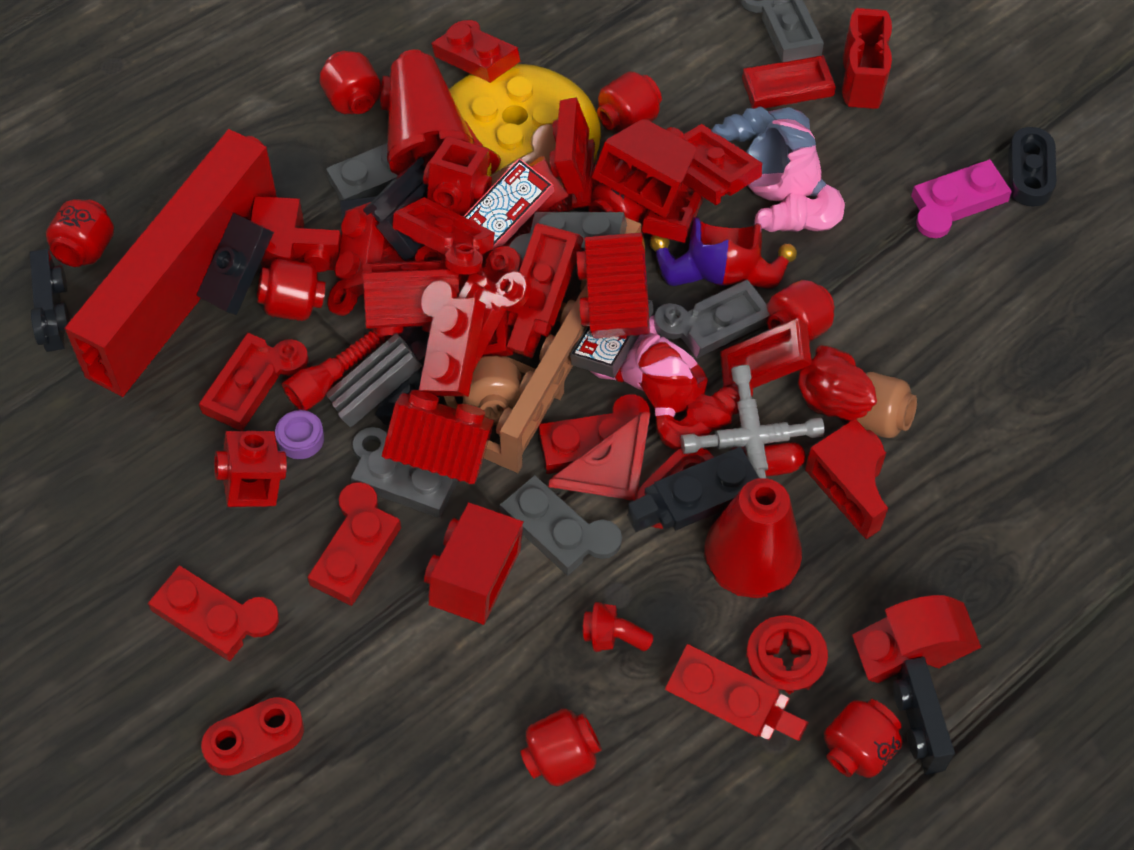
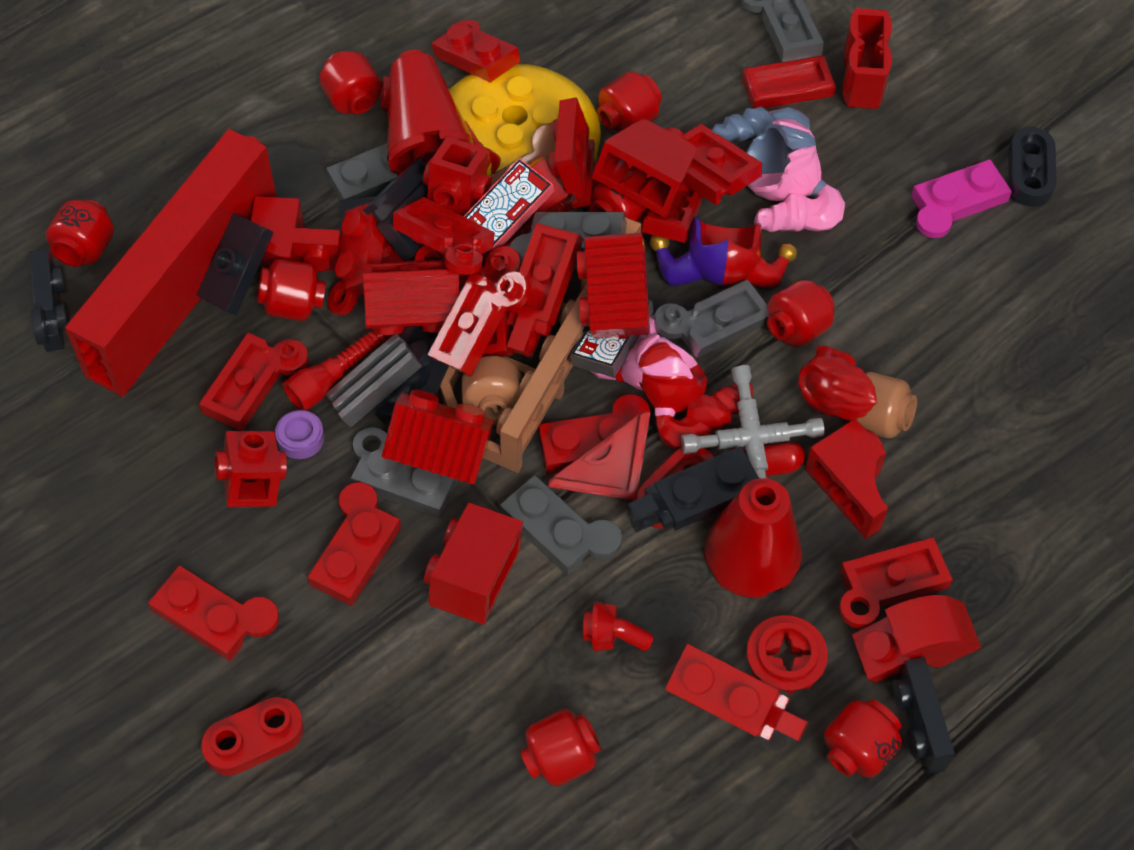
(451, 340): hinge -> none
(769, 354): red tile -> none
(891, 579): none -> red hinge

